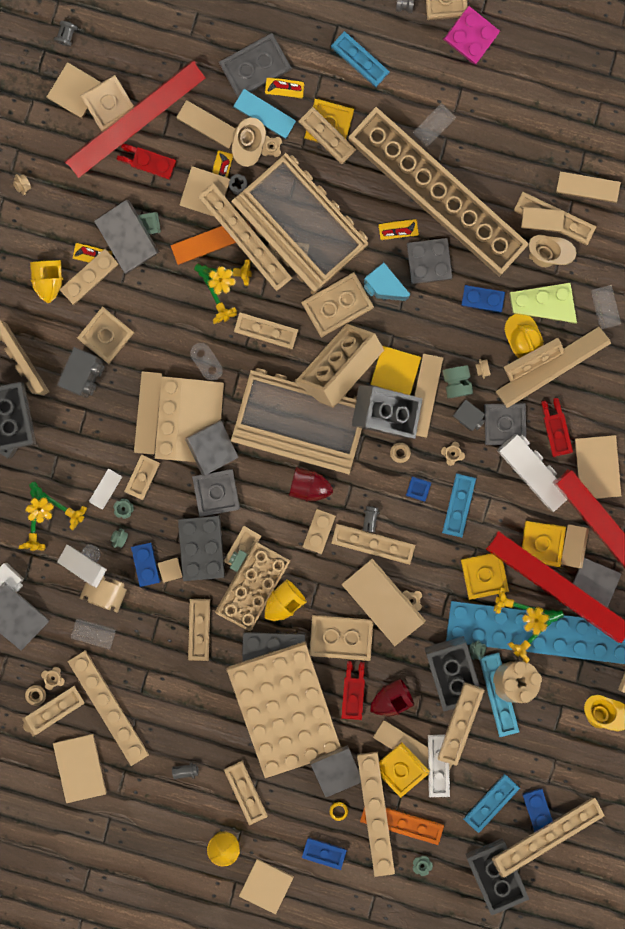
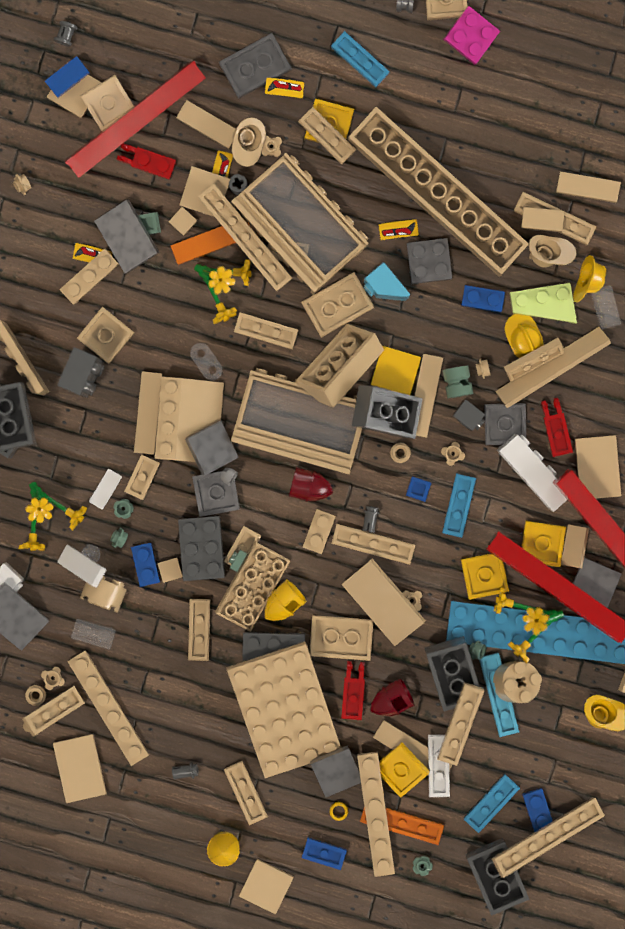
(46, 279): yellow helmet -> none
(67, 77): none -> blue tile
(183, 221): none -> tan tile
(228, 476): none -> light grey hinge
(267, 114): medium azure tile -> none
(434, 125): clear plate -> none
(590, 279): none -> yellow piece

